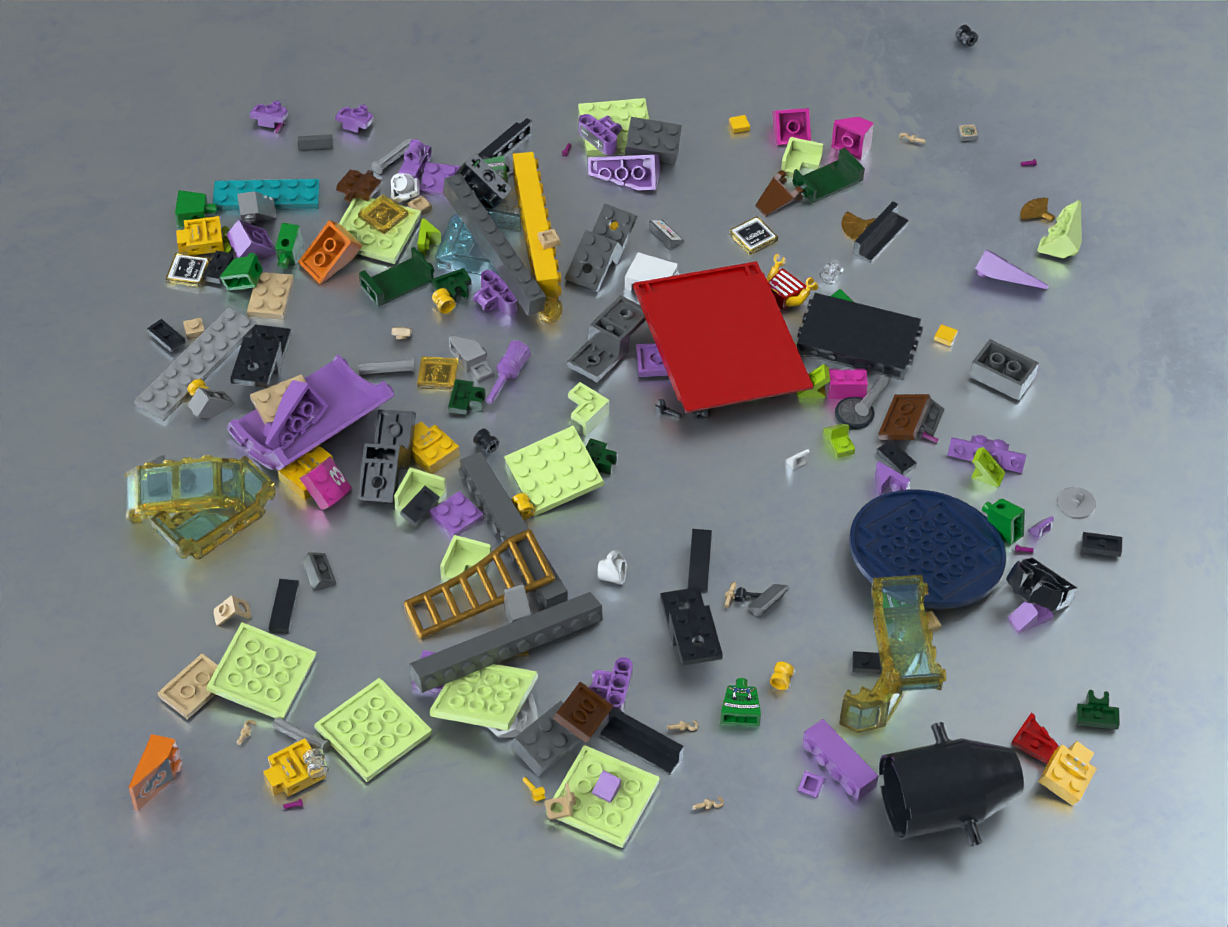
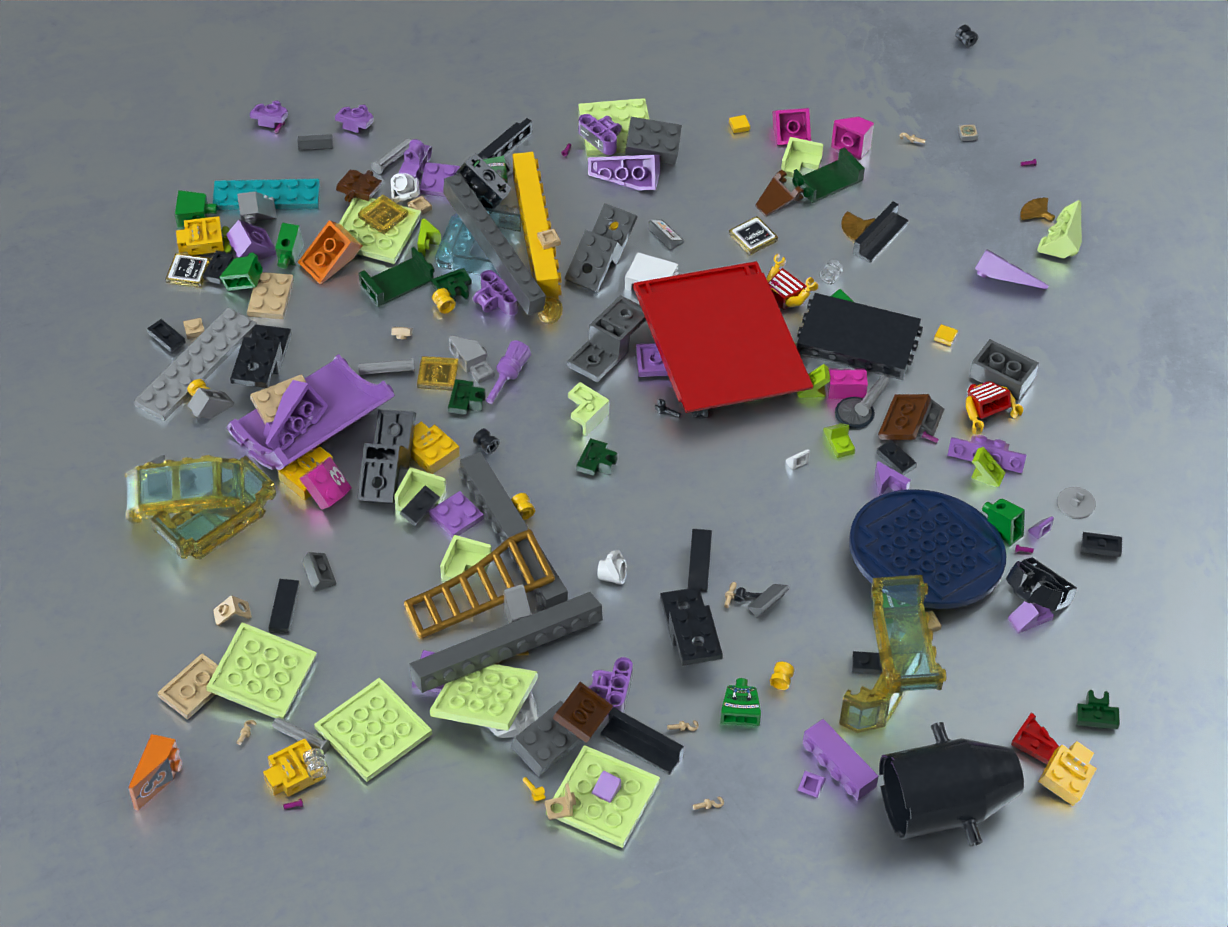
(554, 470): yellowish green plate -> none
(987, 400): none -> torso

